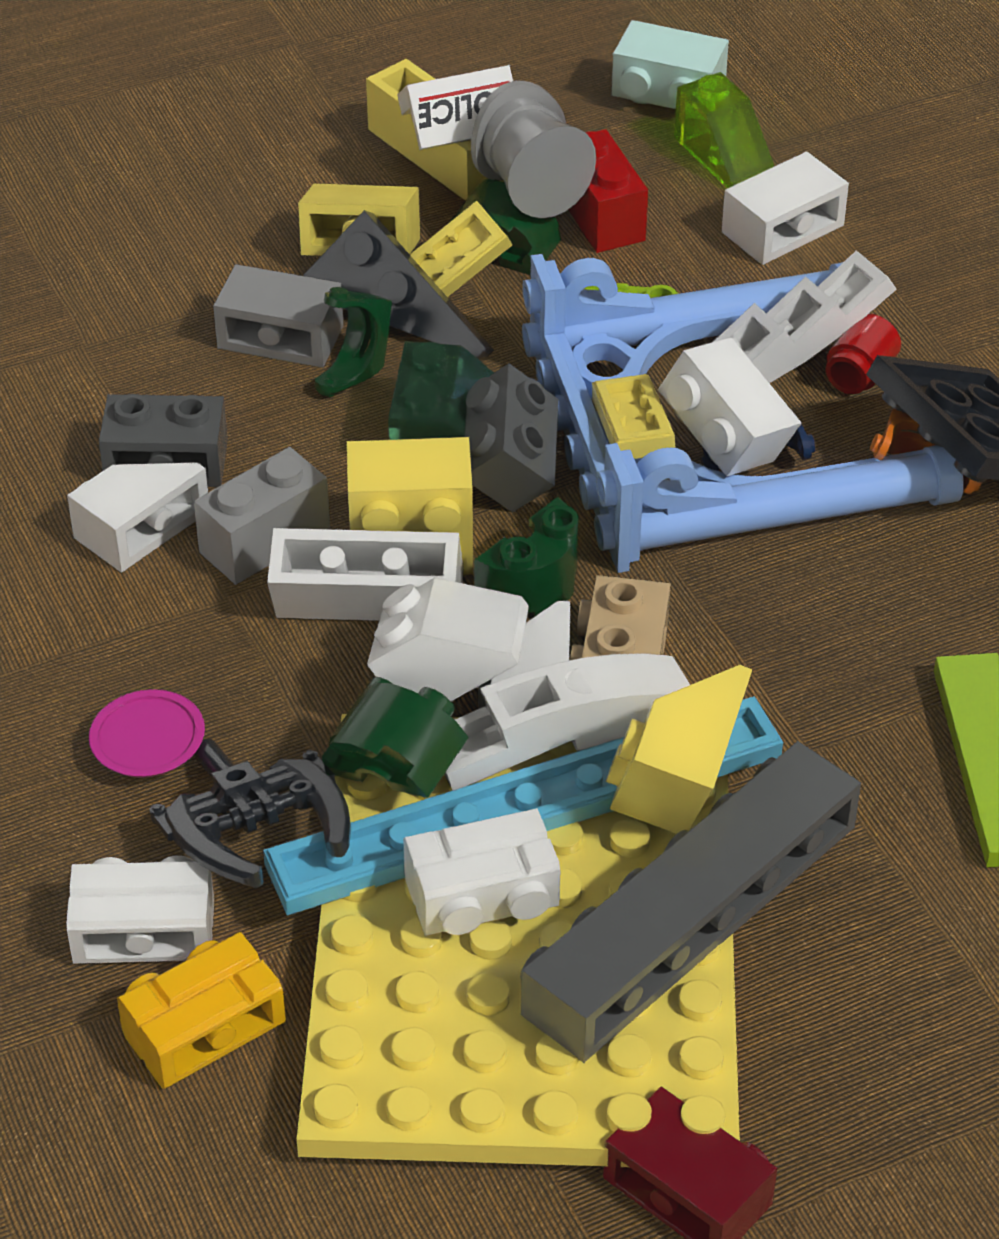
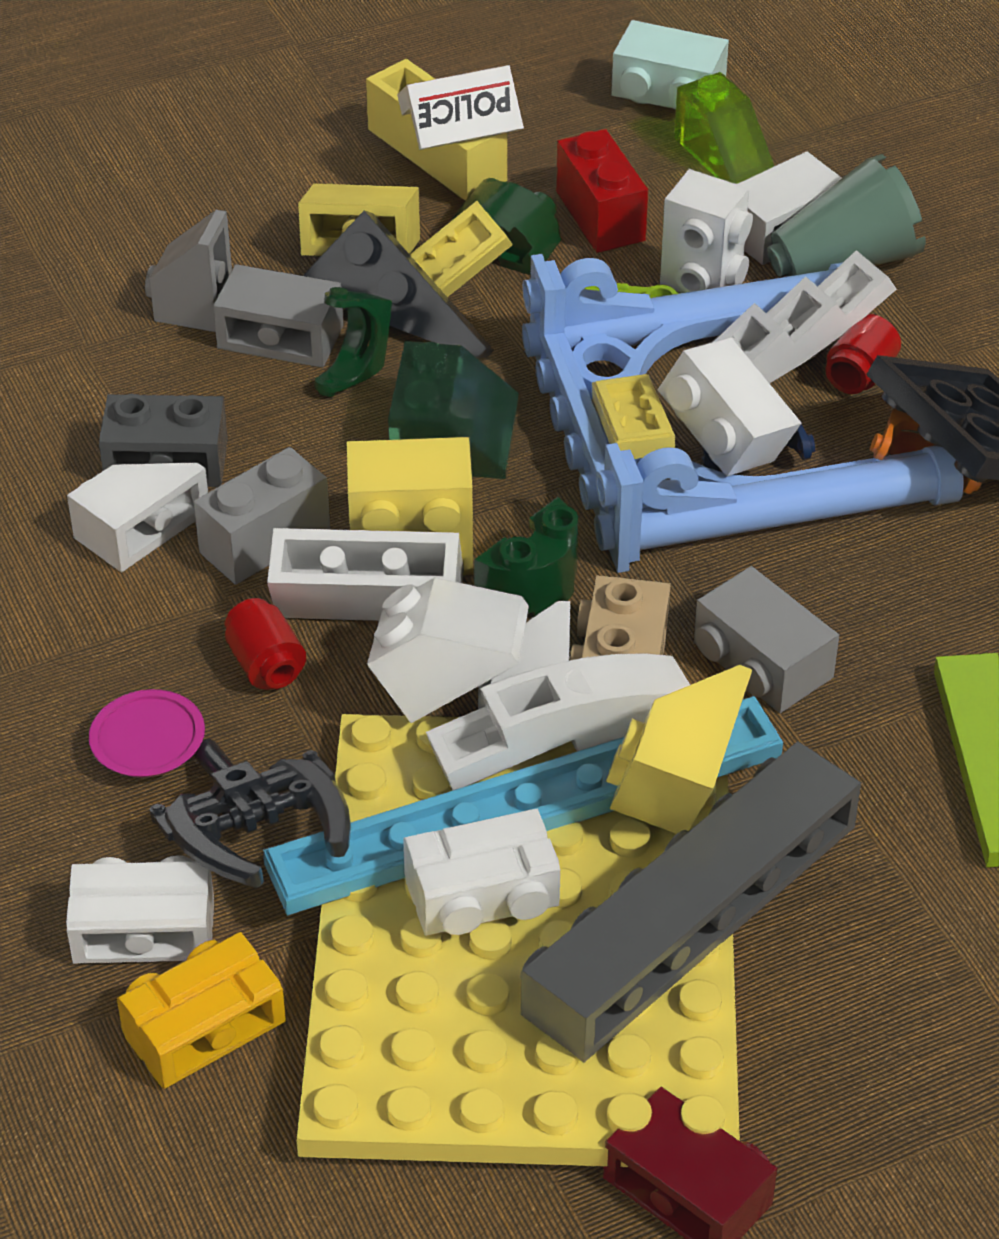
(191, 274): none -> light grey slope
(264, 644): none -> red brick
(397, 737): dark green cylinder -> none
(511, 437): dark grey brick -> none
(531, 148): light grey hat -> none
(704, 233): none -> white brick
(768, 631): none -> light grey brick
(861, 212): none -> sand green cone

